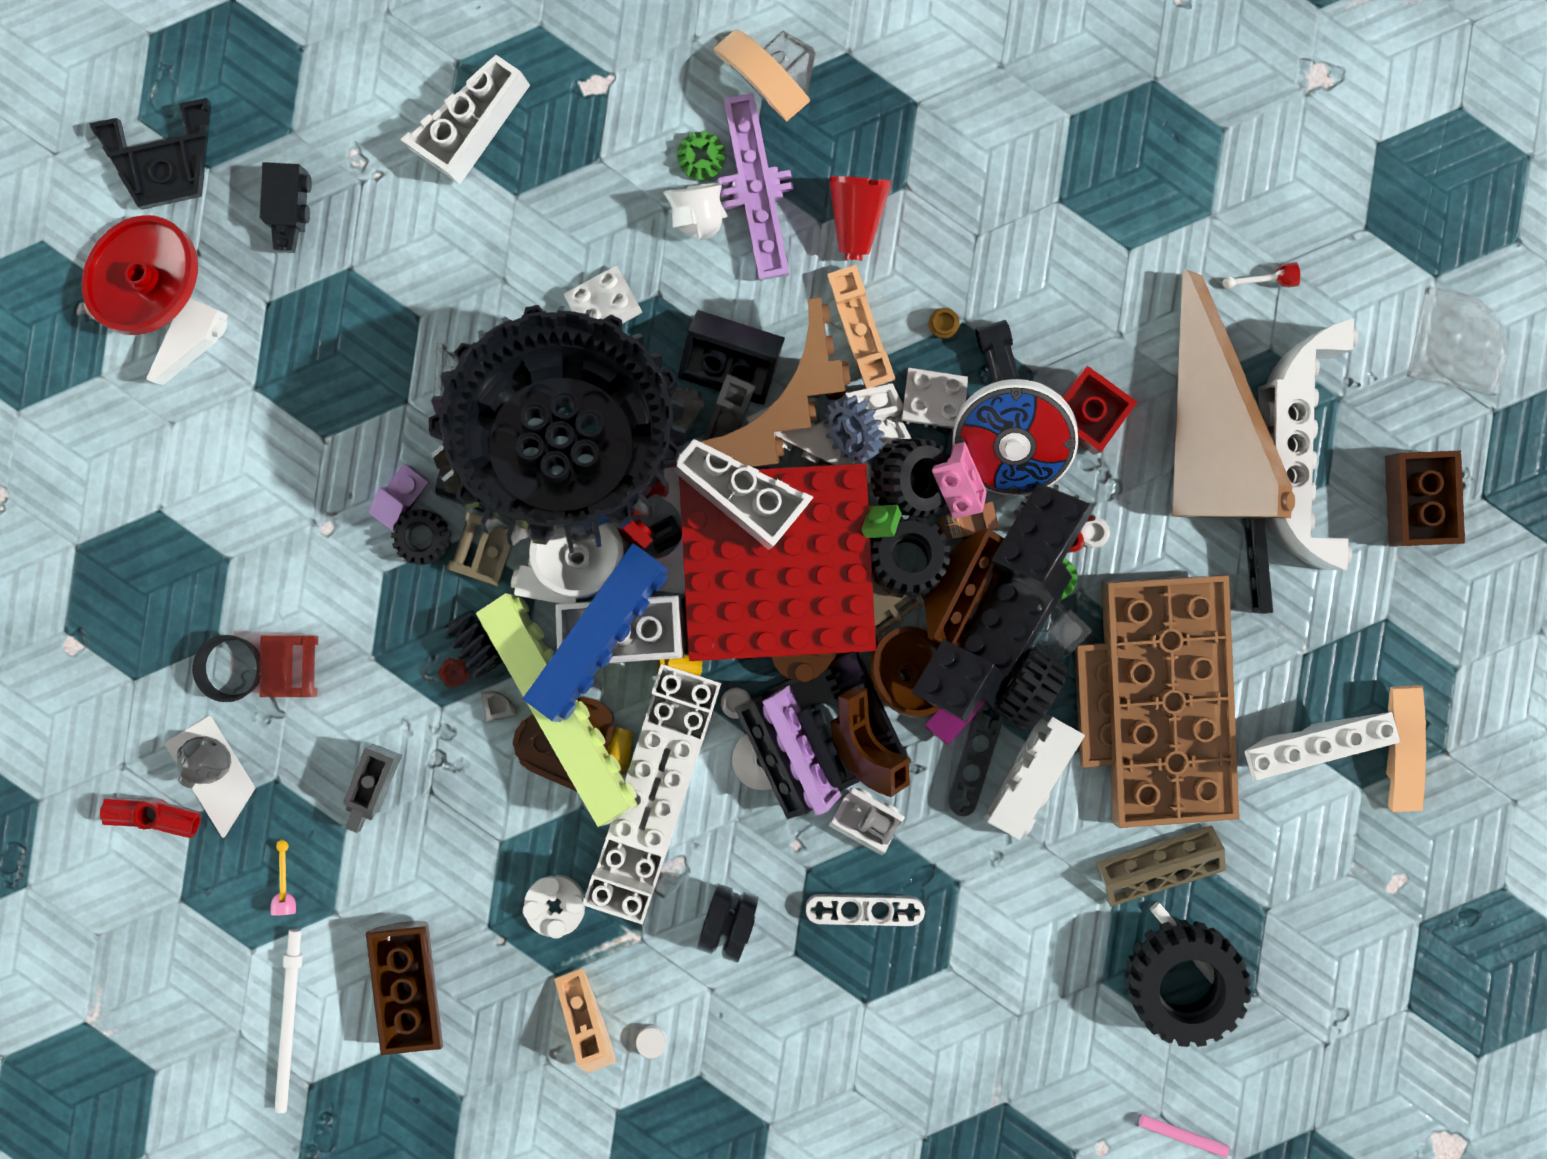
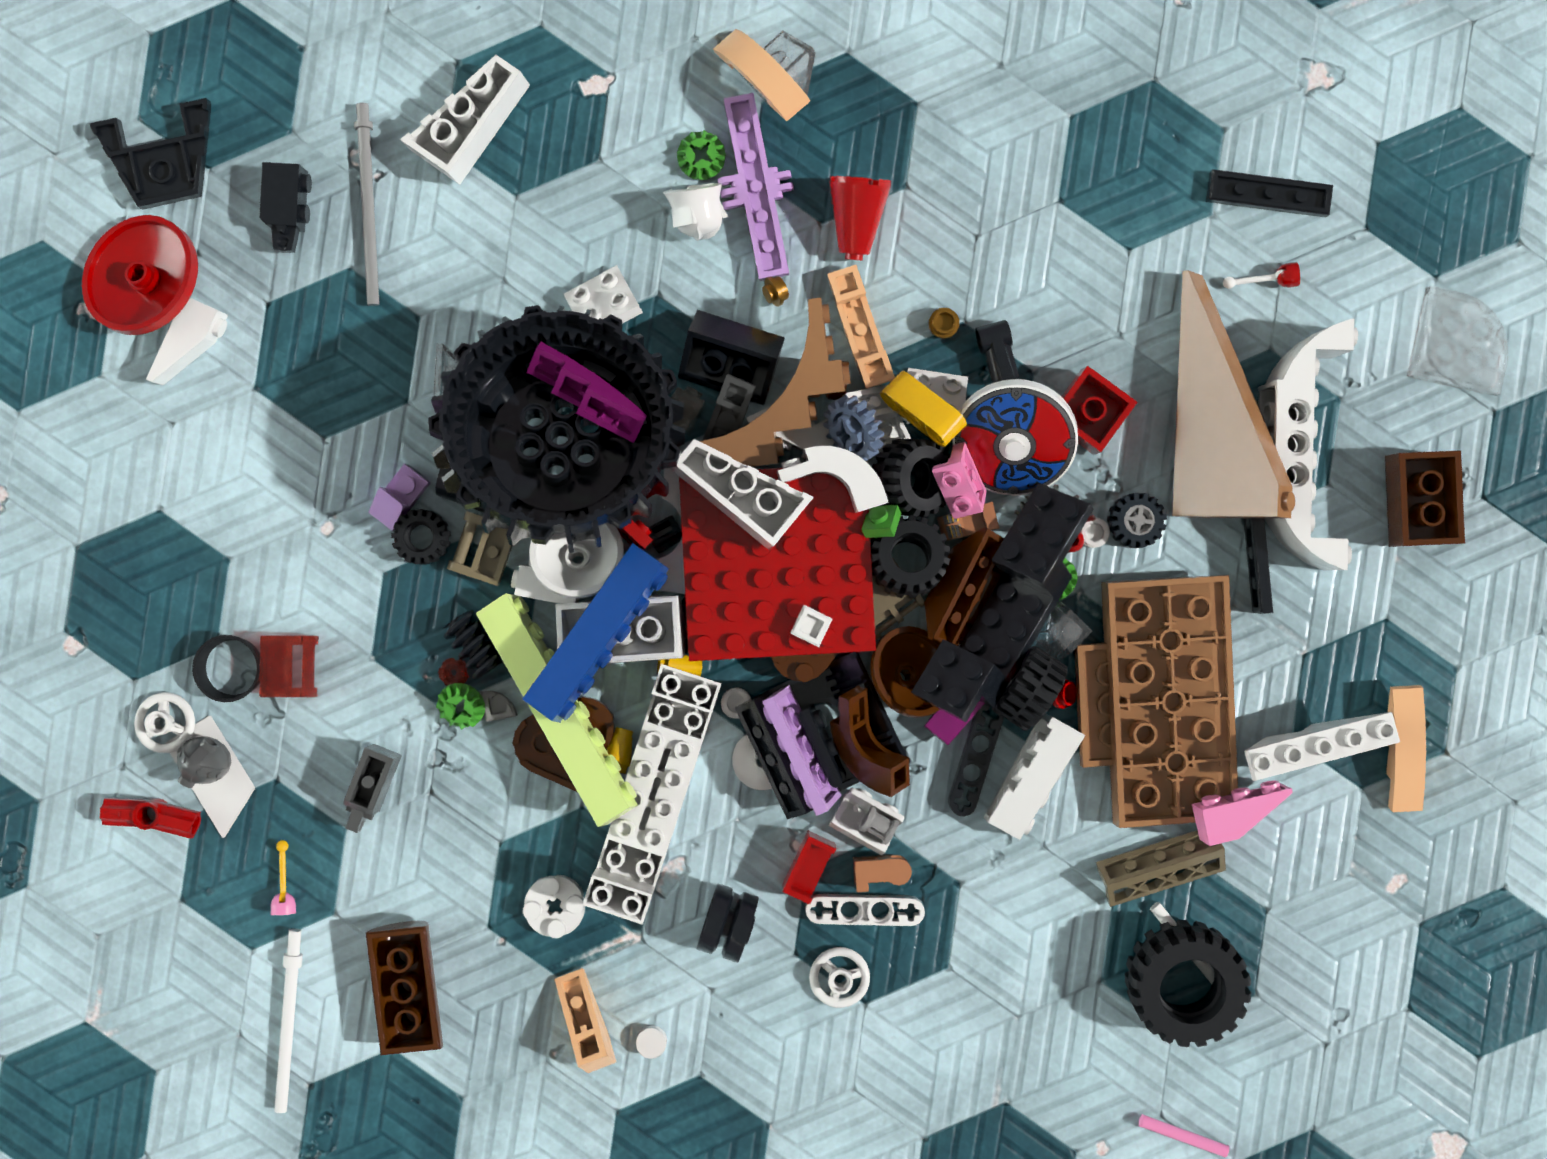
(152, 722): none -> white piece
(363, 128): none -> light grey bar
(473, 706): none -> bright green gear
(585, 389): none -> magenta slope
(775, 290): none -> pearl gold plate
(808, 867): none -> red panel
(811, 625): none -> white tile
(839, 988): none -> white piece
(854, 472): none -> white arch
(880, 869): none -> nougat leg
(923, 408): none -> yellow beam
(1066, 696): none -> red plate
(1147, 522): none -> black wheel
(1233, 815): none -> bright pink slope
(1269, 193): none -> black tile

